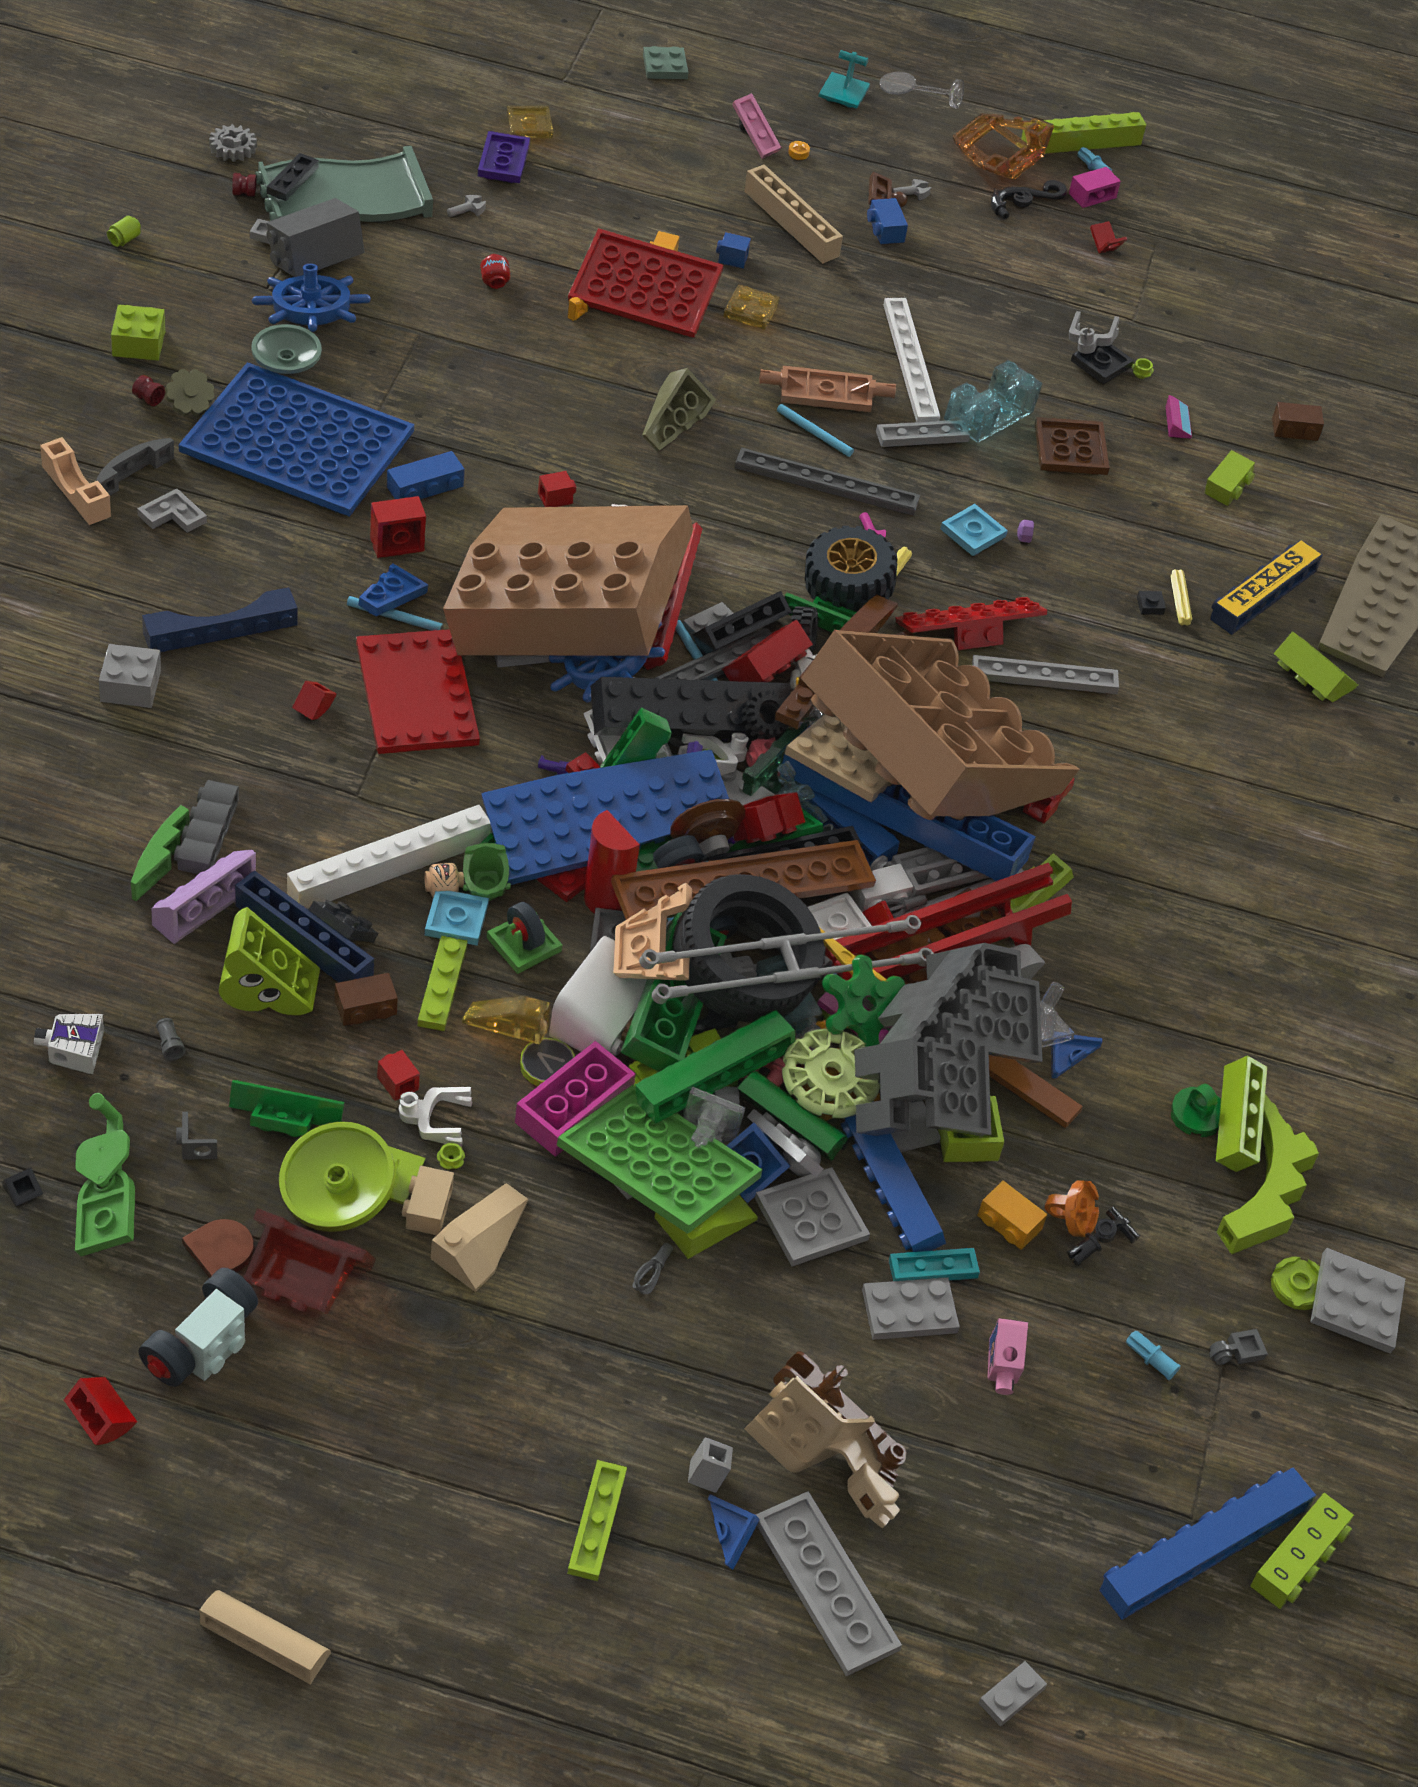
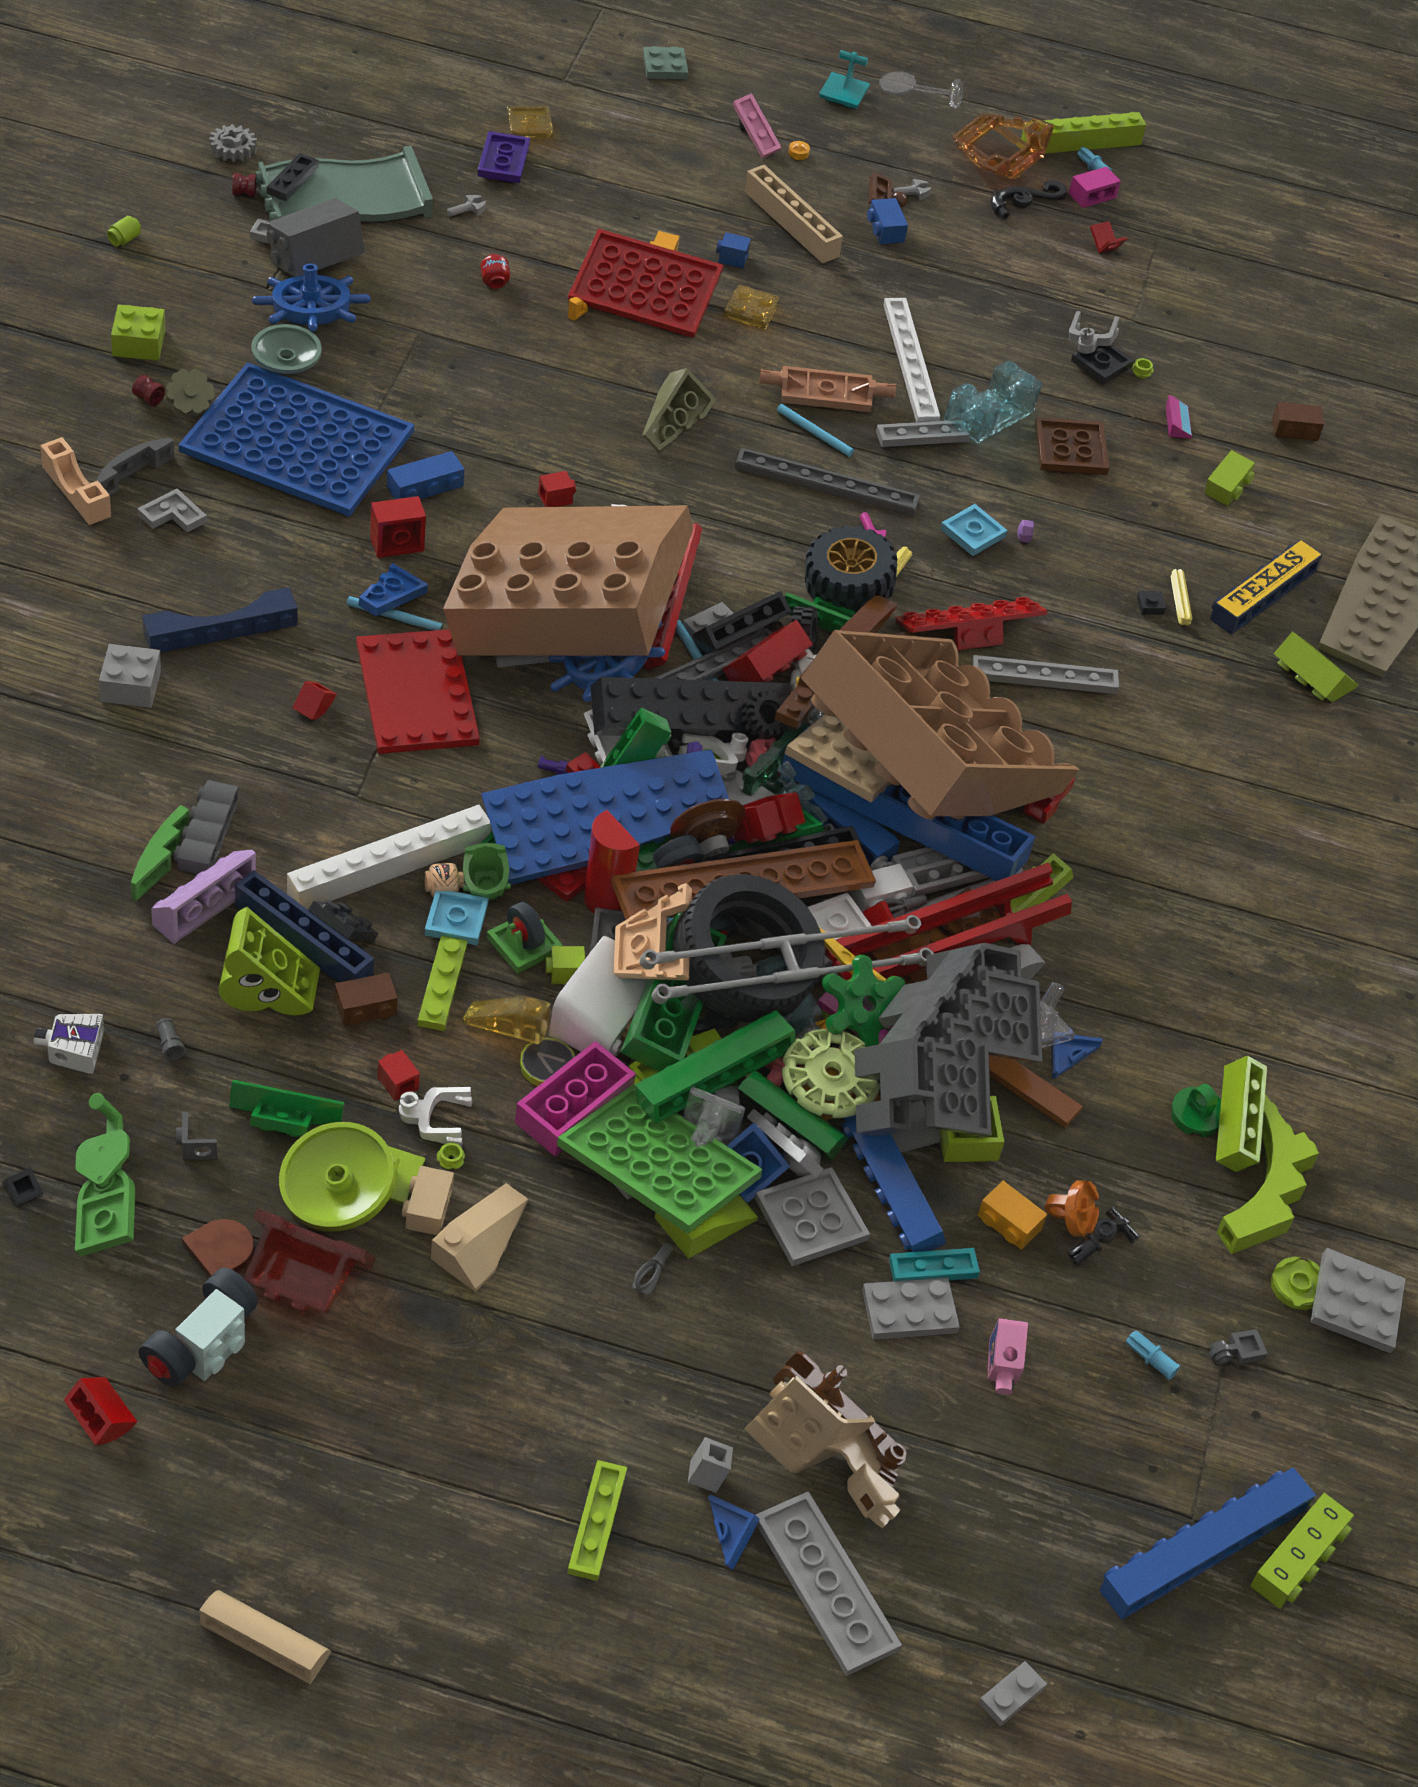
(564, 962): none -> lime brick

